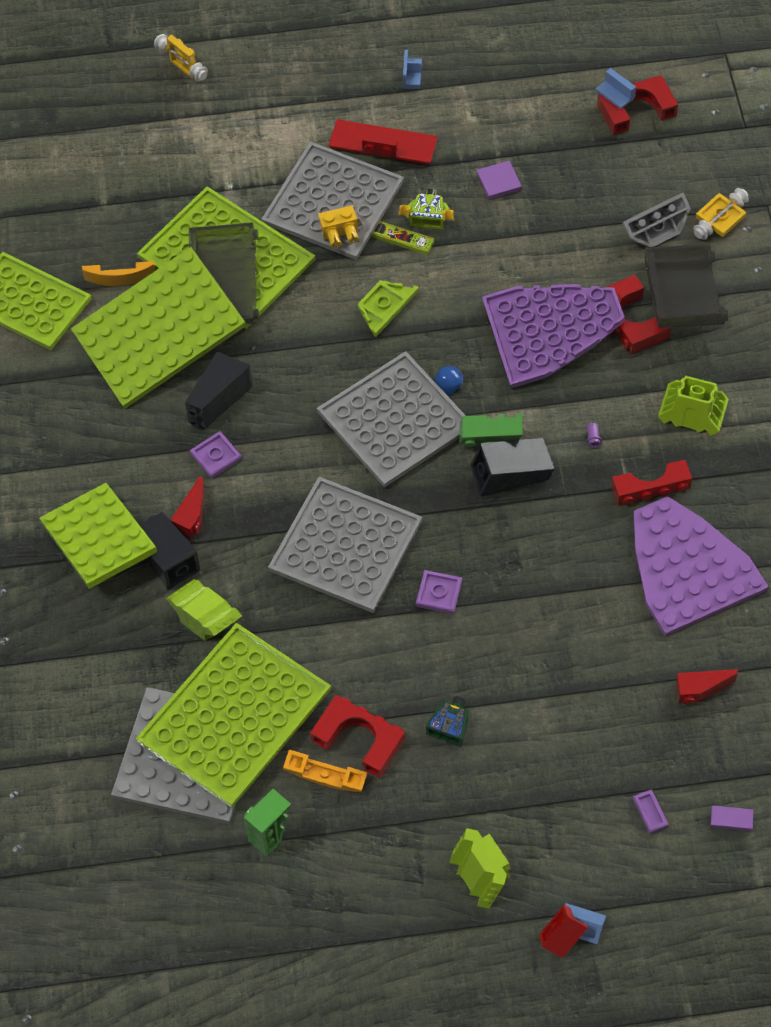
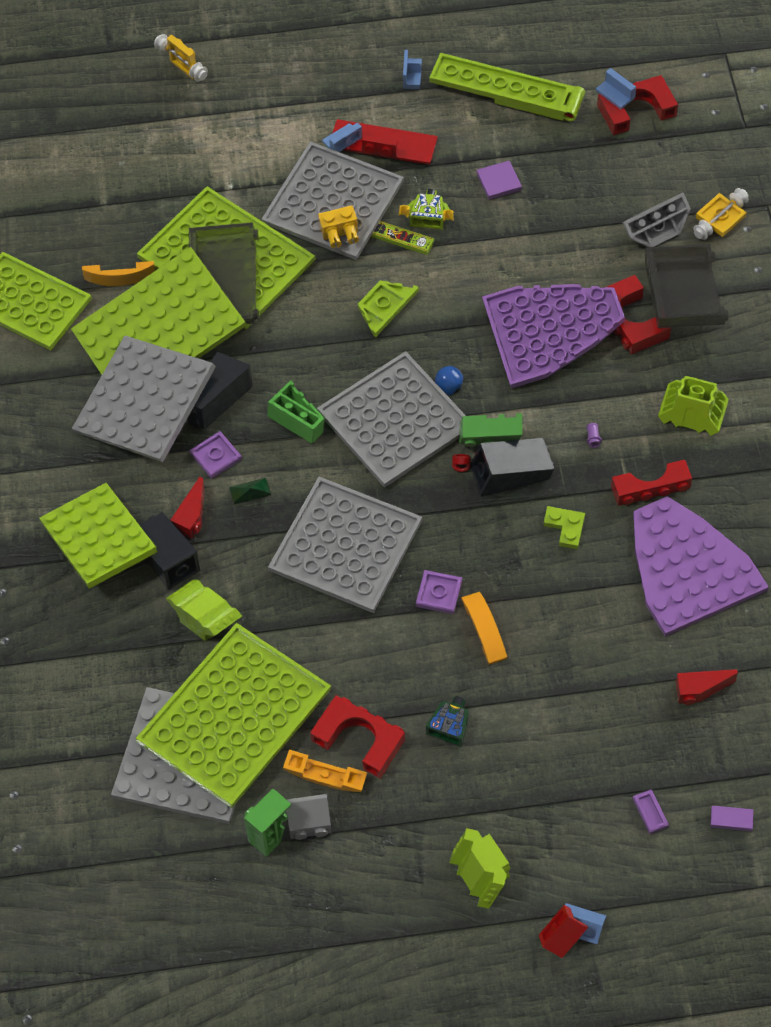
(143, 398): none -> light grey plate
(250, 490): none -> dark green slope
(295, 413): none -> bright green wedge
(309, 817): none -> light grey slope
(343, 137): none -> medium blue panel
(461, 459): none -> red tile
(485, 627): none -> light orange slope
(509, 87): none -> lime hinge
(570, 523): none -> lime plate

